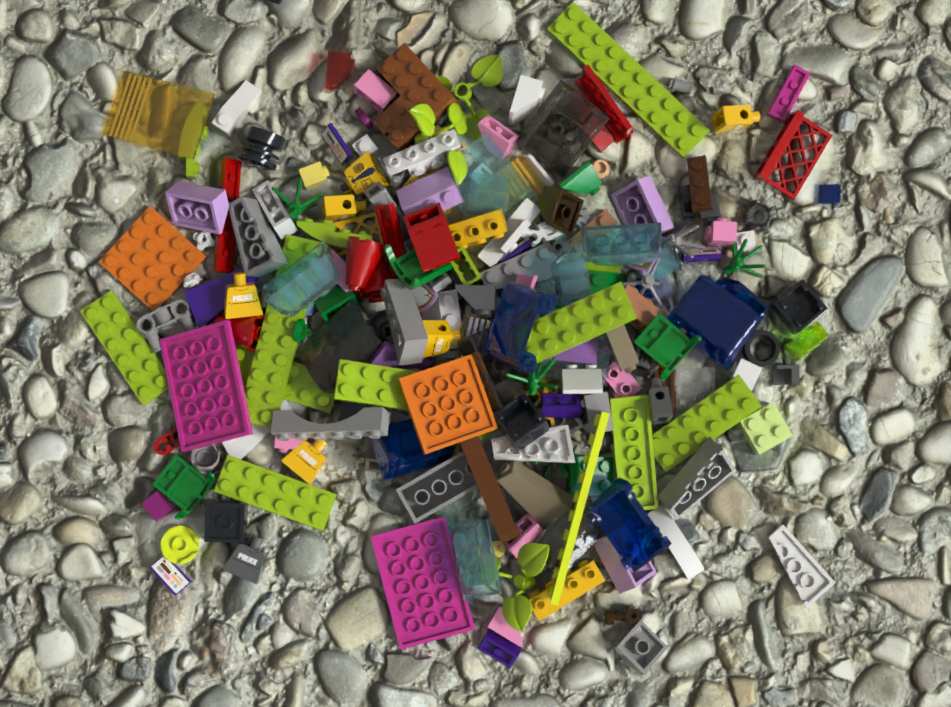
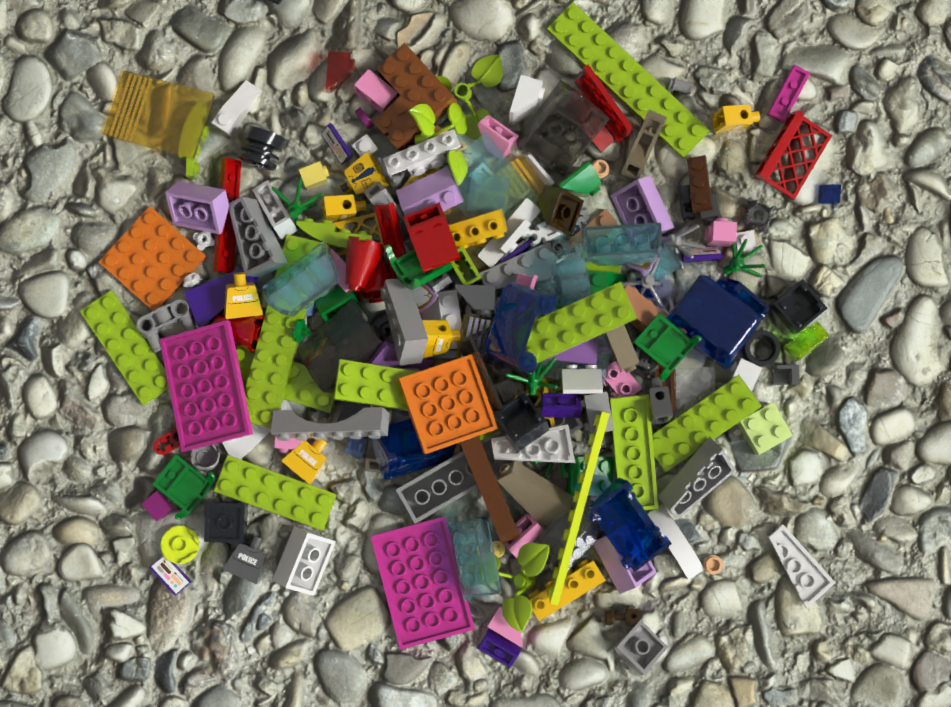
(303, 561): none -> white slope
(356, 447): none -> medium blue tile
(643, 145): none -> dark tan arch
(712, 564): none -> light nougat plate

